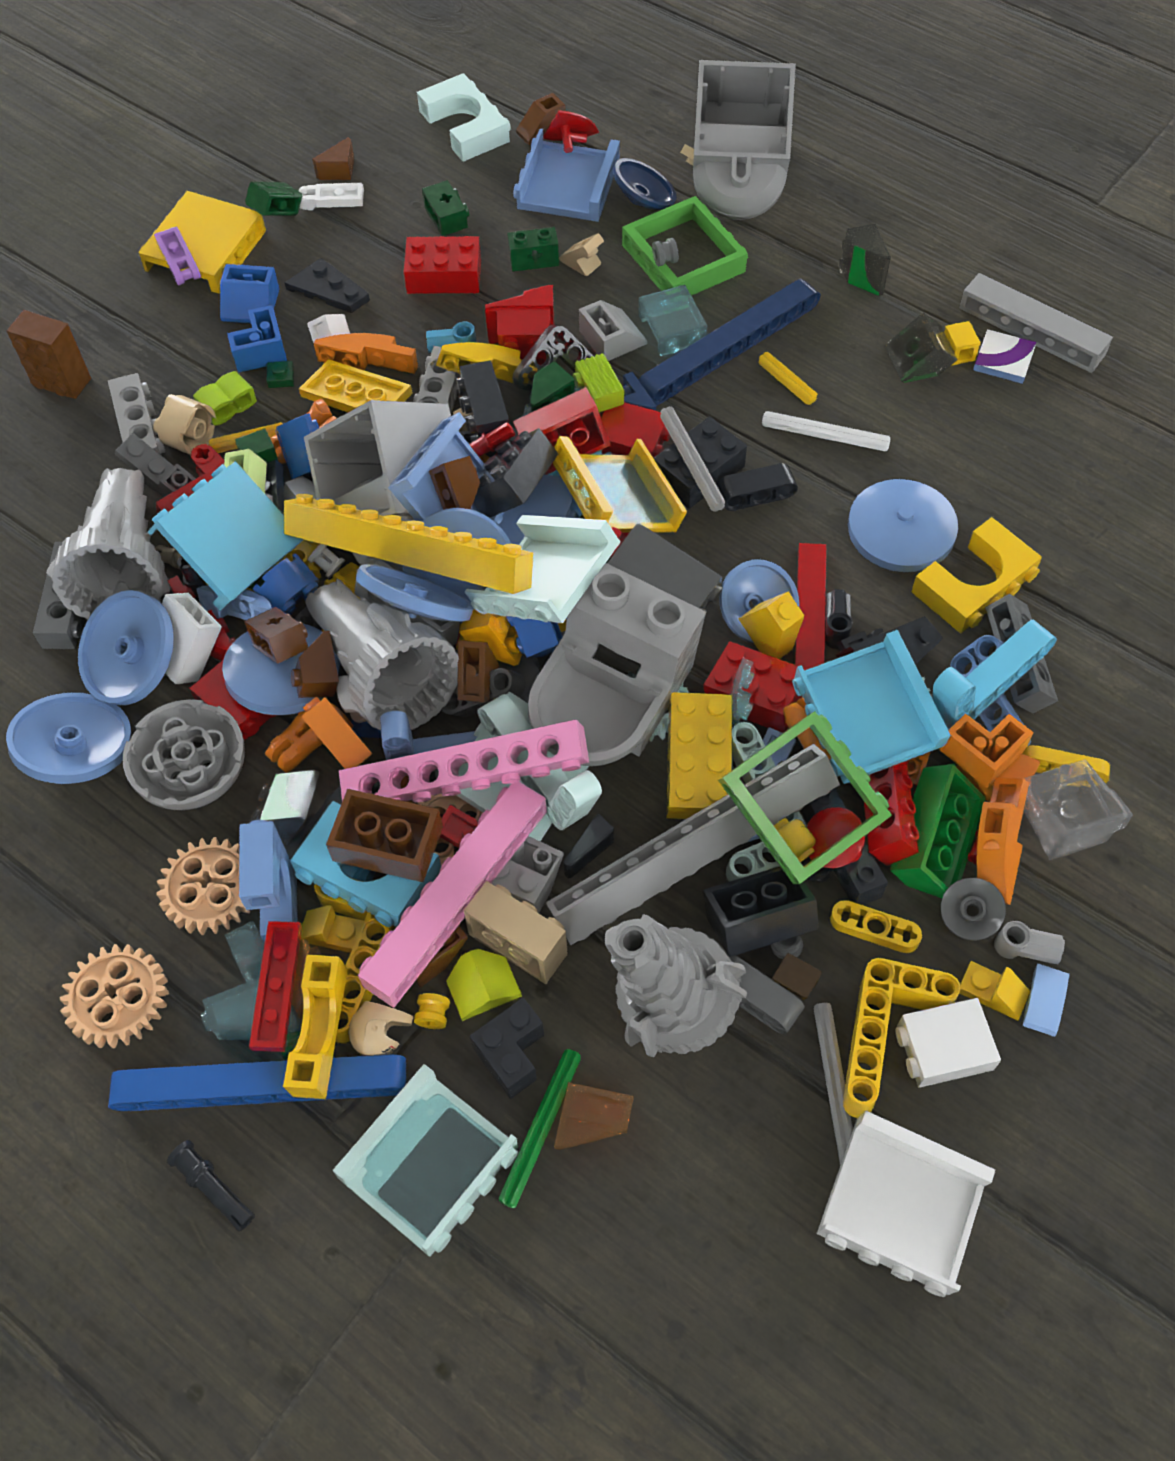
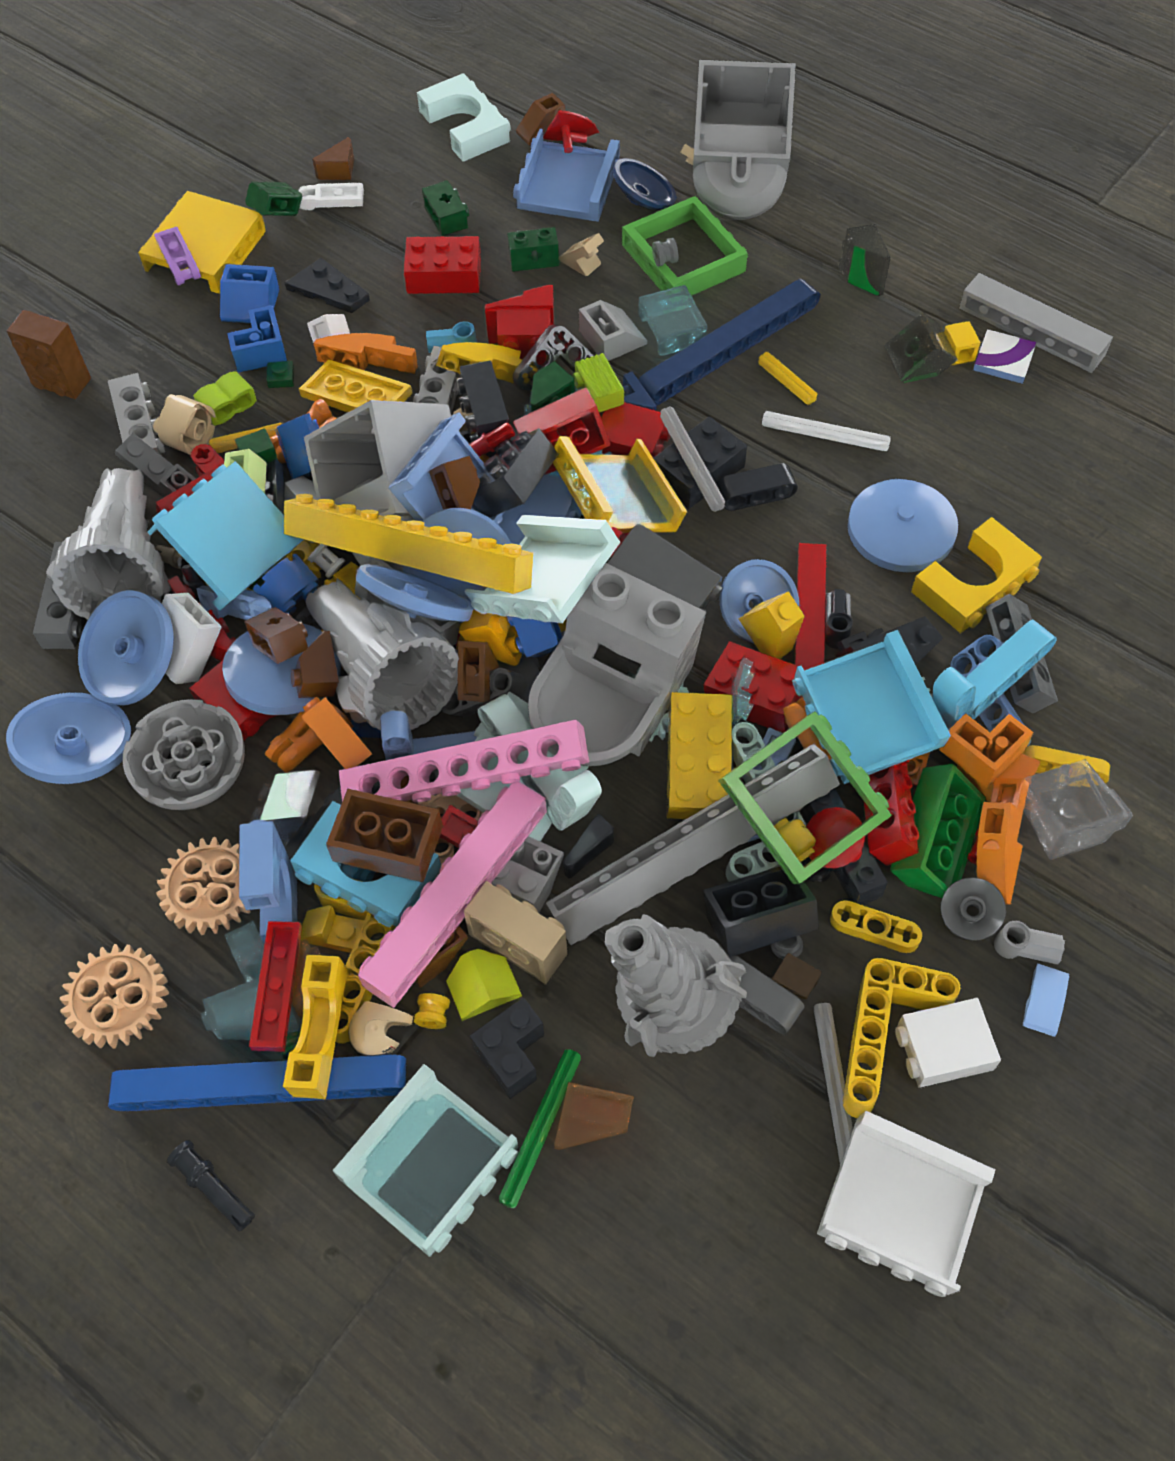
(995, 990): yellow slope -> none

